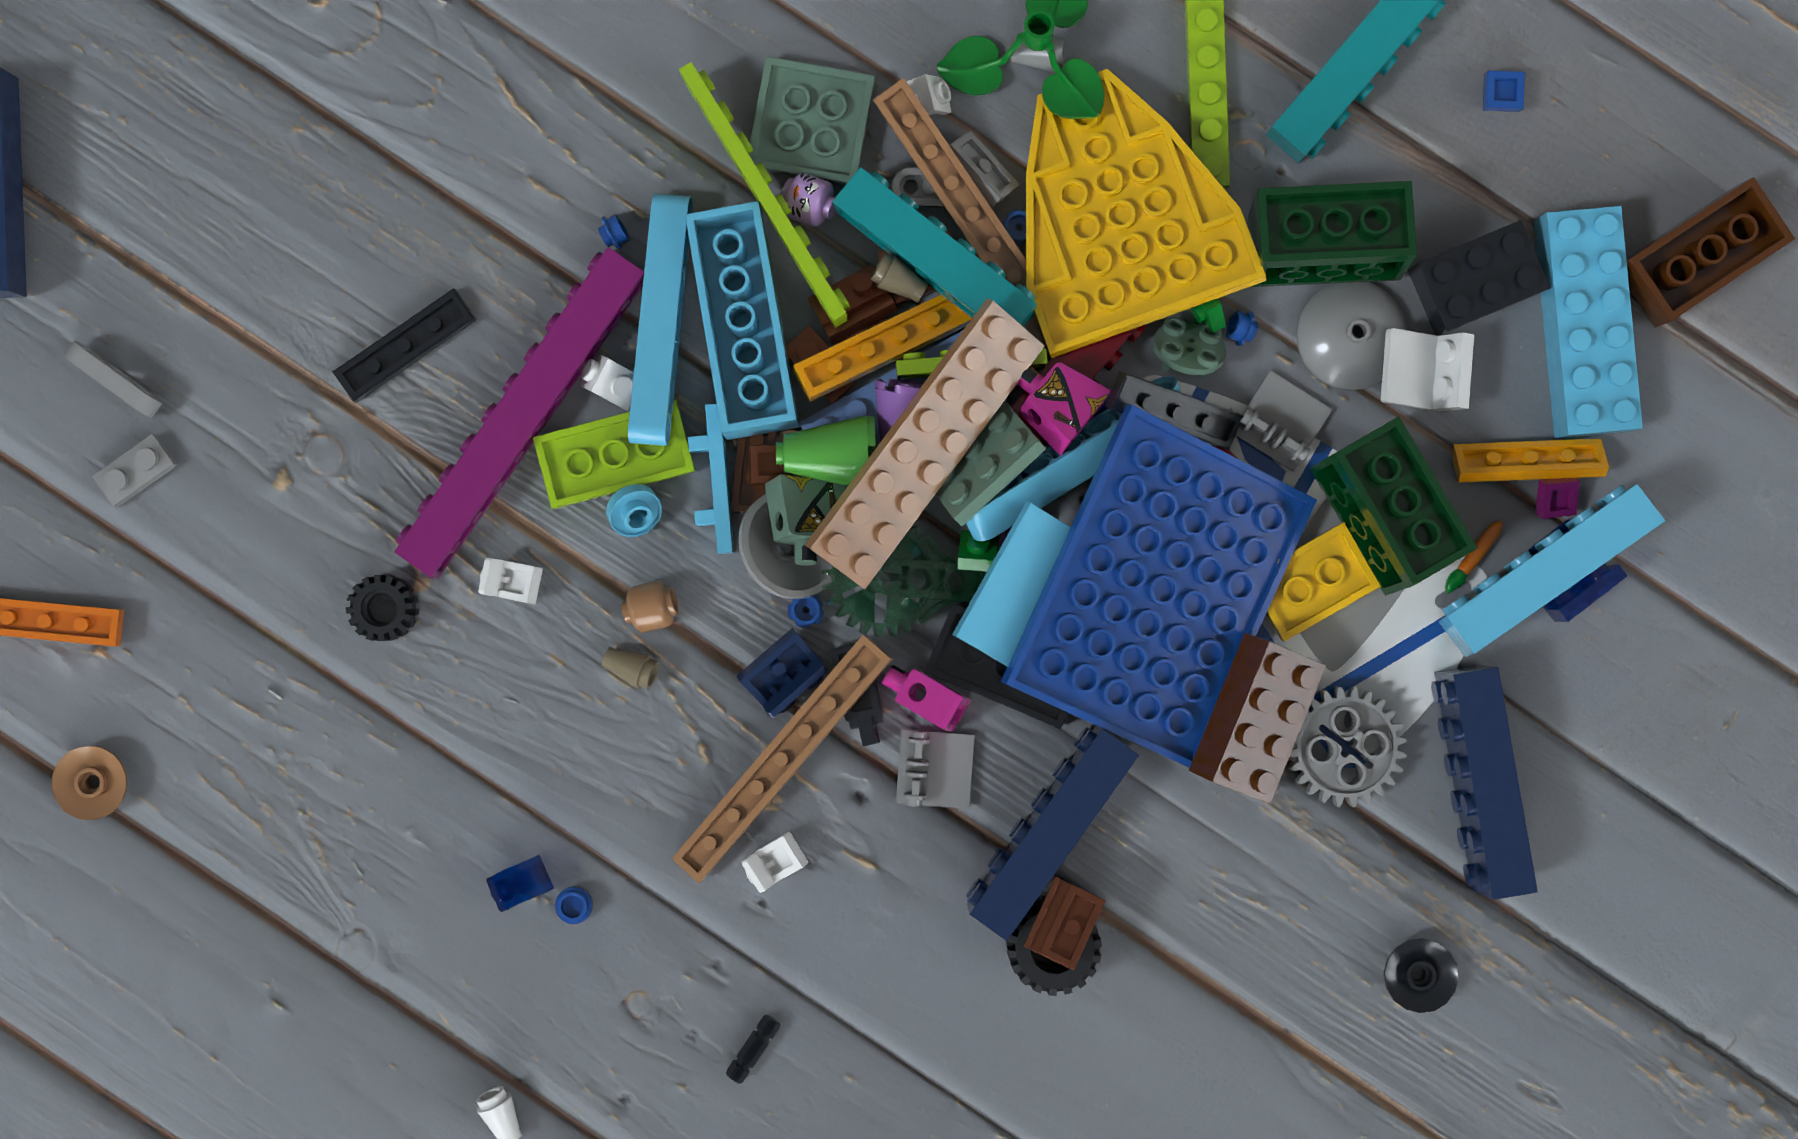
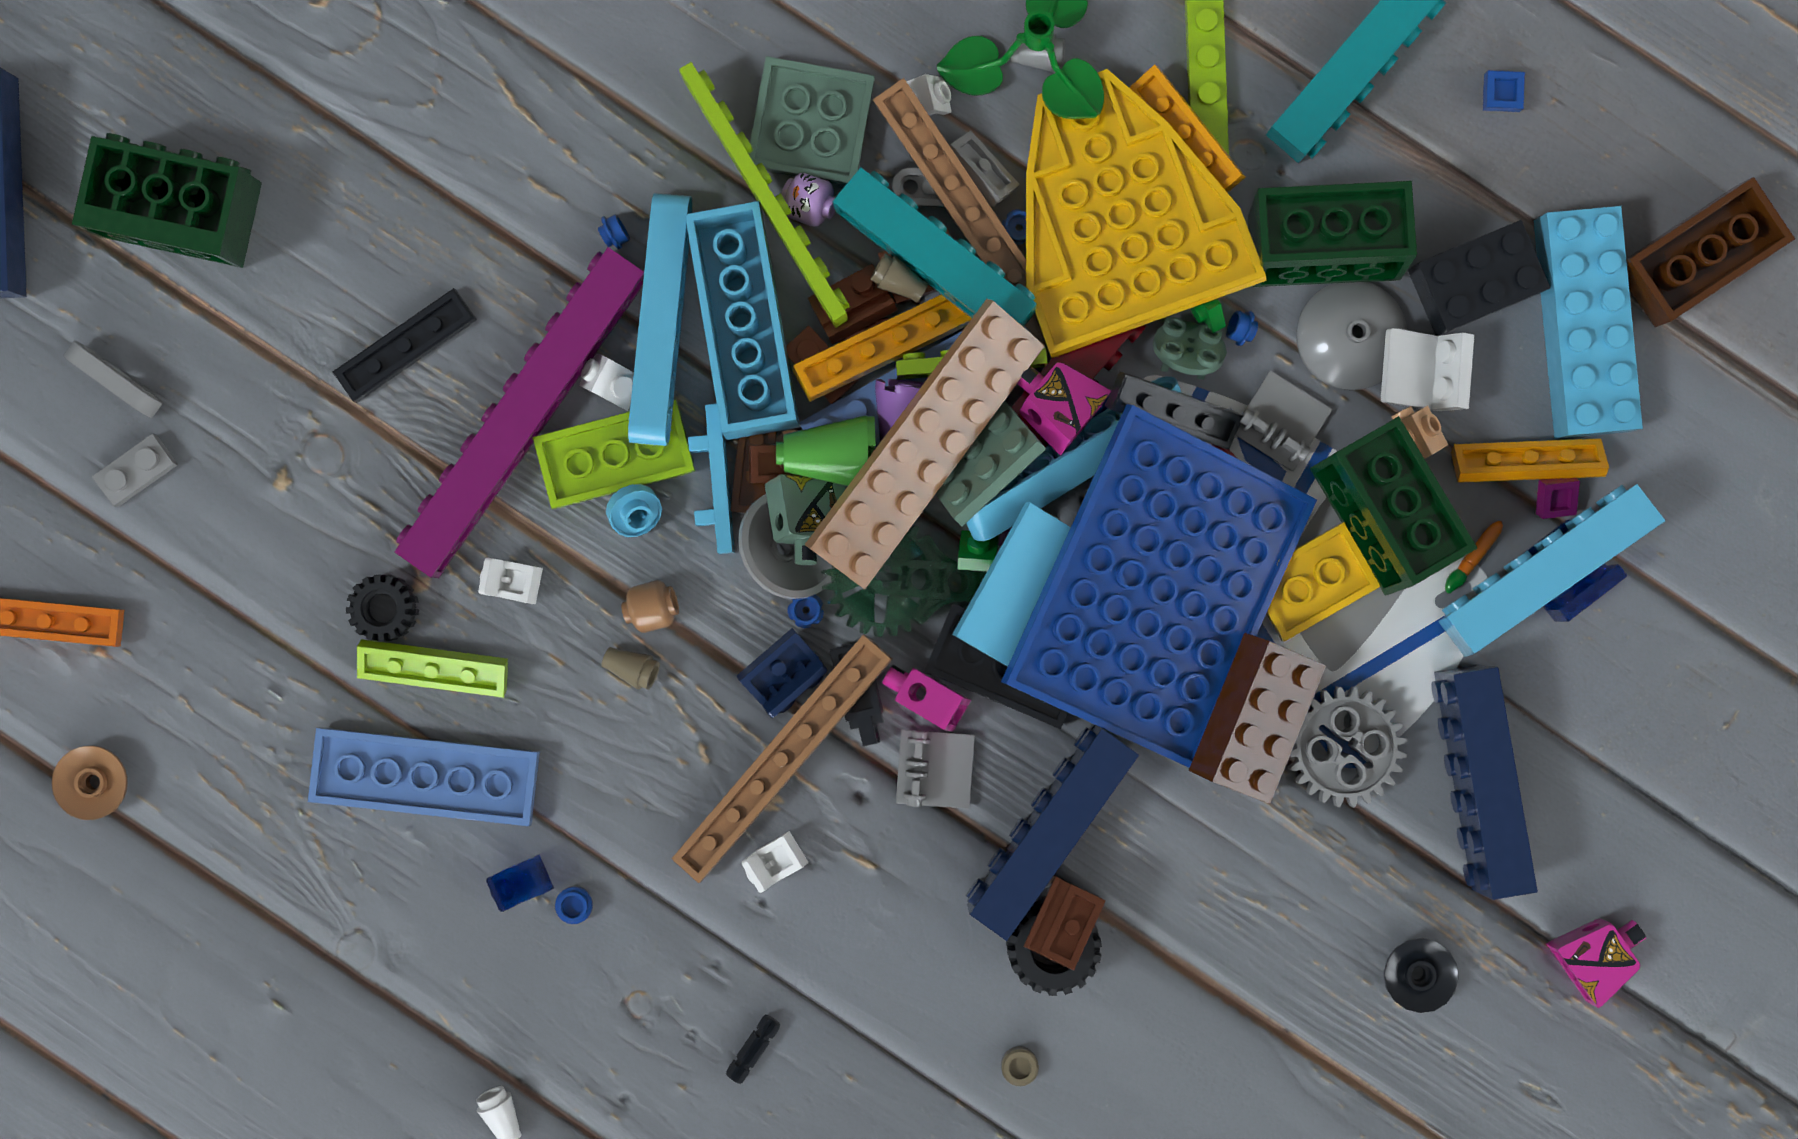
(167, 200): none -> dark green brick
(423, 776): none -> medium blue plate
(432, 668): none -> lime plate
(1019, 1066): none -> dark tan tile
(1168, 102): none -> light orange plate
(1423, 429): none -> light nougat brick
(1598, 957): none -> dark pink torso

